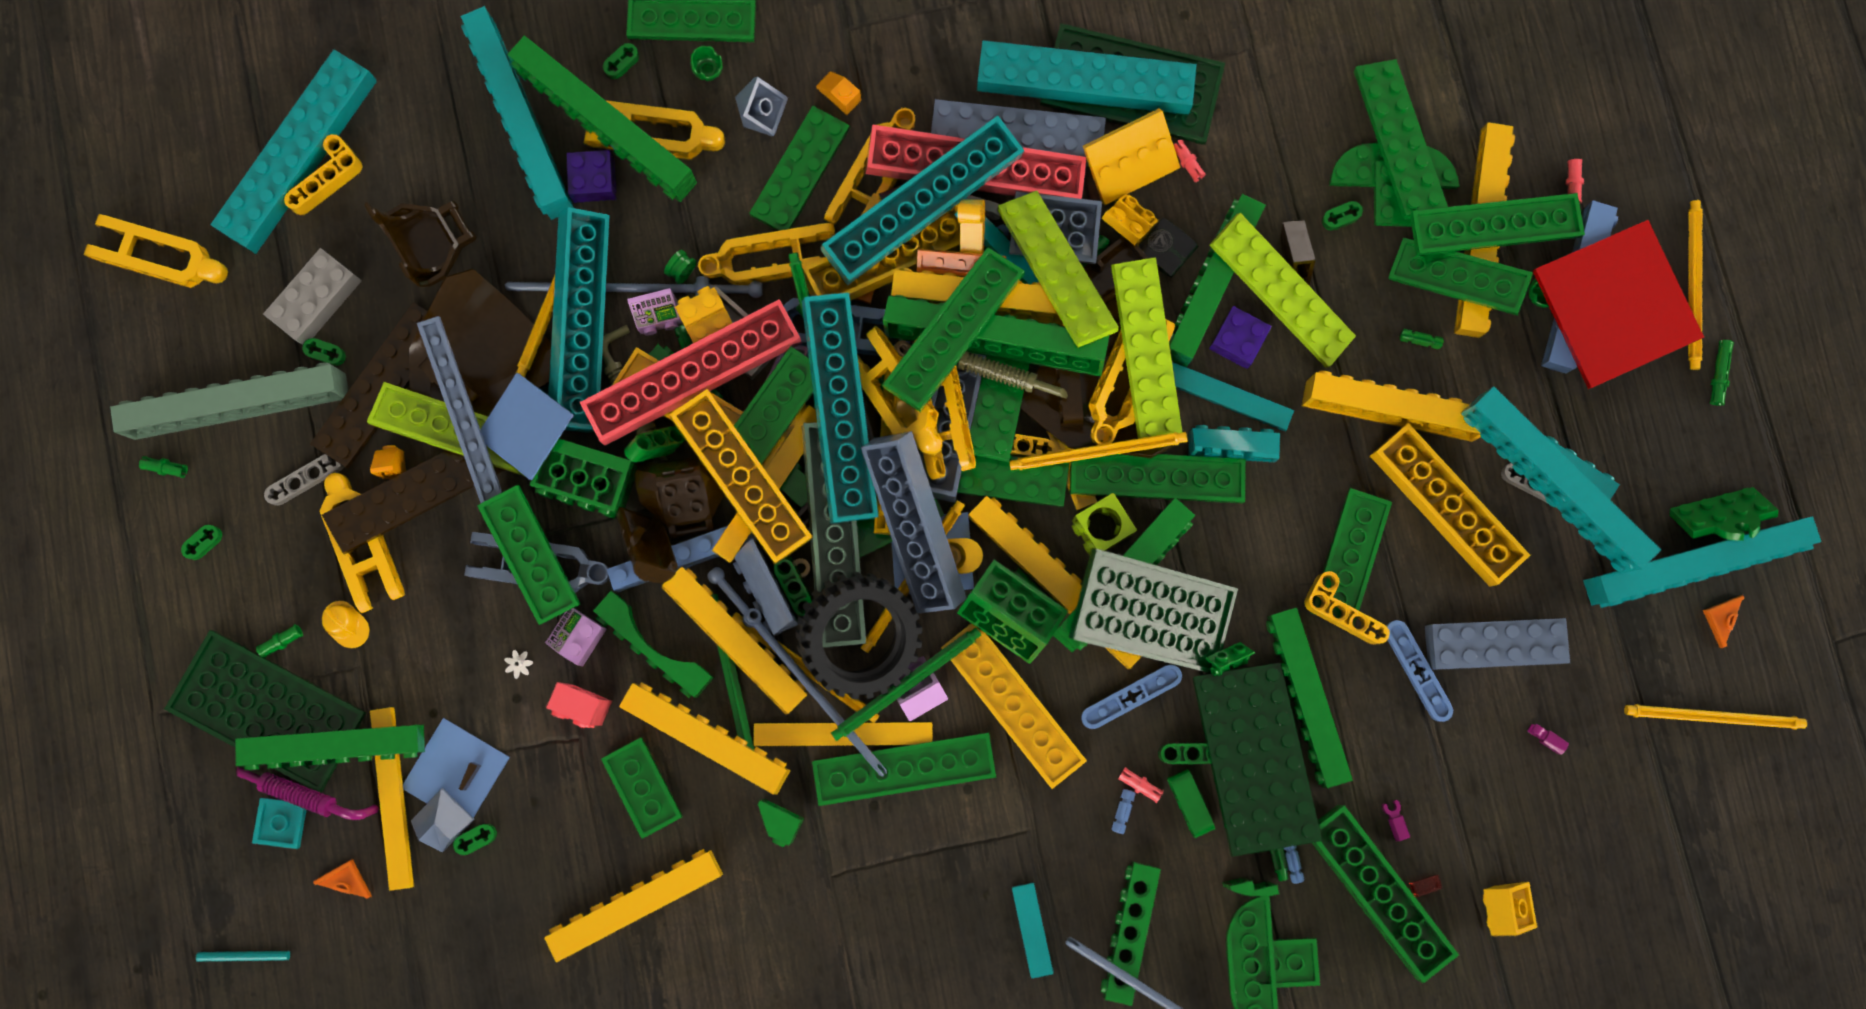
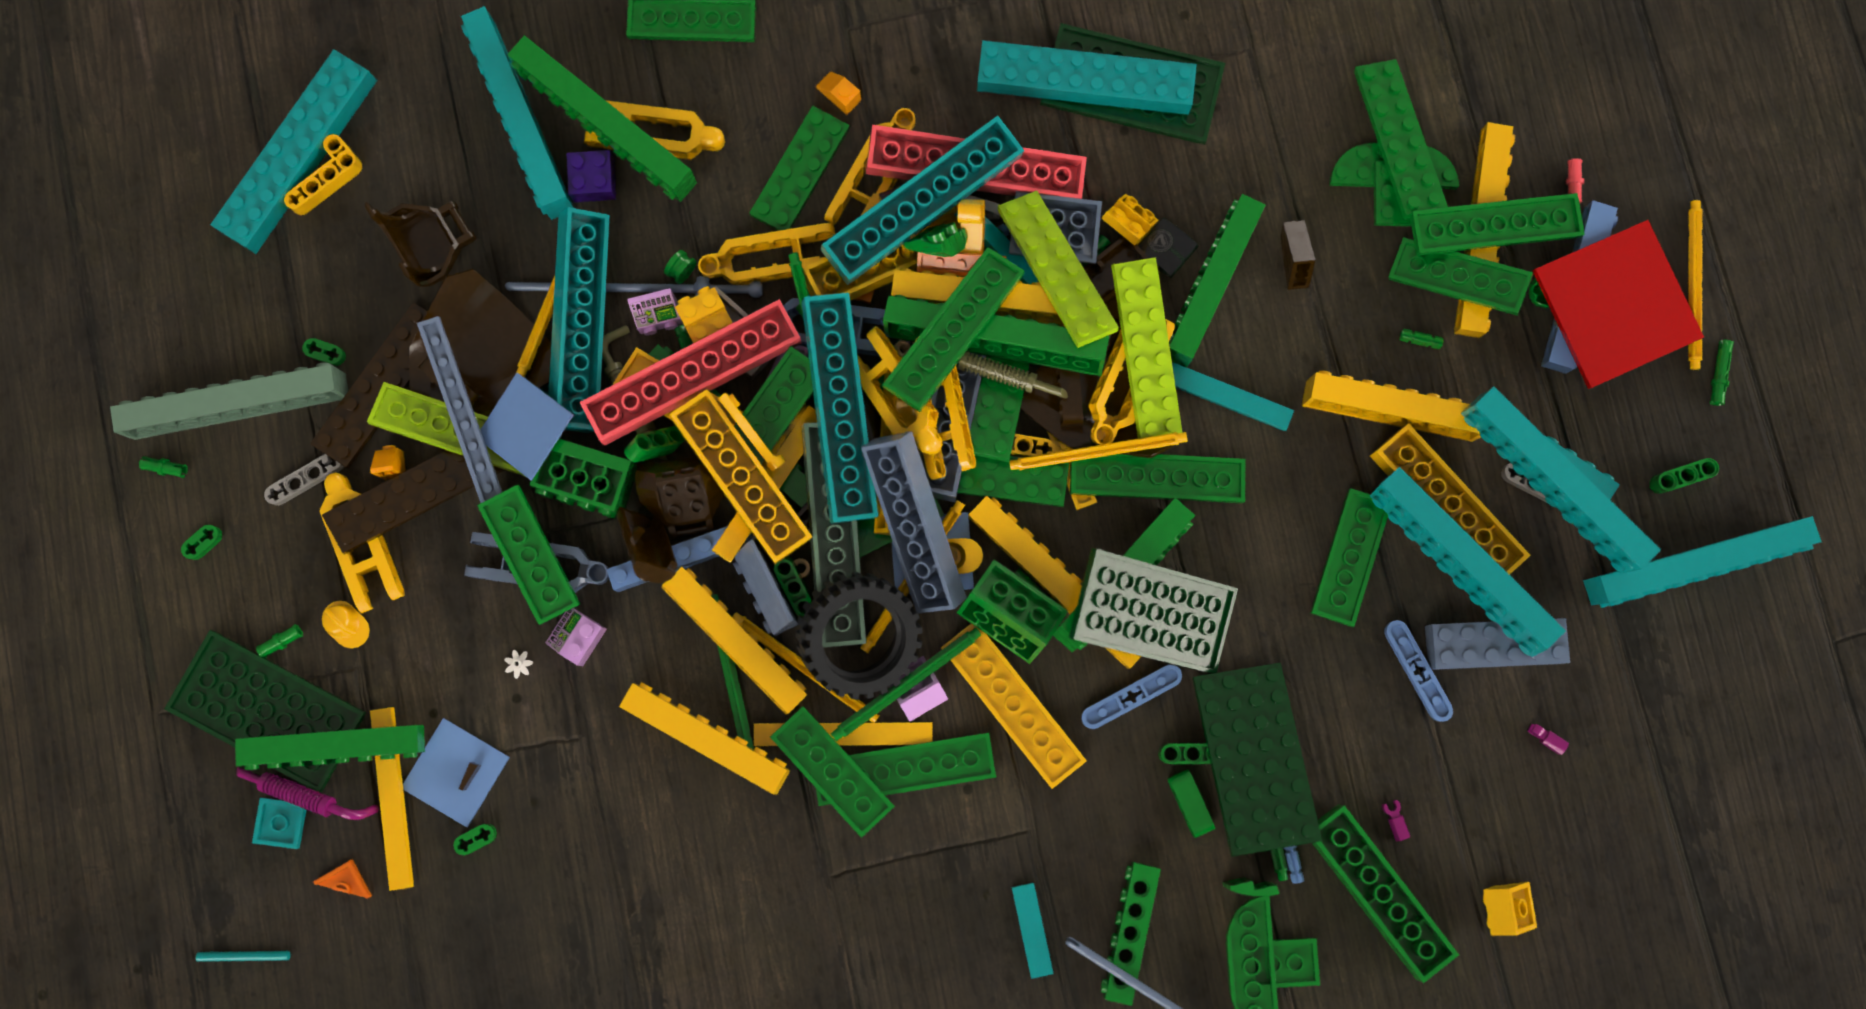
(199, 268): yellow piece -> none
(312, 297): light grey brick -> none
(441, 821): sand blue slope -> none
(578, 704): coral brick -> none
(619, 616): green arch -> none
(621, 61): green beam -> none
(632, 906): yellow brick -> none
(641, 787): green plate -> none
(706, 63): green hair -> none
(717, 576): sand blue bar -> none
(731, 404): none -> yellow plate
(761, 106): sand blue slope -> none
(780, 822): green slope -> none
(832, 771): none -> green plate
(939, 240): none -> green slope
(1030, 128): sand blue brick -> none
(1107, 506): lime brick -> none
(1123, 811): medium blue axle -> none
(1131, 156): yellow plate -> none
(1140, 785): coral pin -> none
(1188, 161): coral pin -> none
(1230, 657): green hinge -> none
(1240, 337): dark purple brick -> none
(1240, 444): teal wedge -> none
(1282, 290): lime plate -> none
(1309, 699): green brick -> none
(1340, 211): green beam -> none
(1348, 613): yellow beam -> none
(1426, 885): clear red piece -> none
(1467, 563): none -> teal brick
(1693, 473): none -> green beam
(1715, 716): yellow piece -> none
(1723, 618): orange tile -> none
(1725, 515): green plate -> none

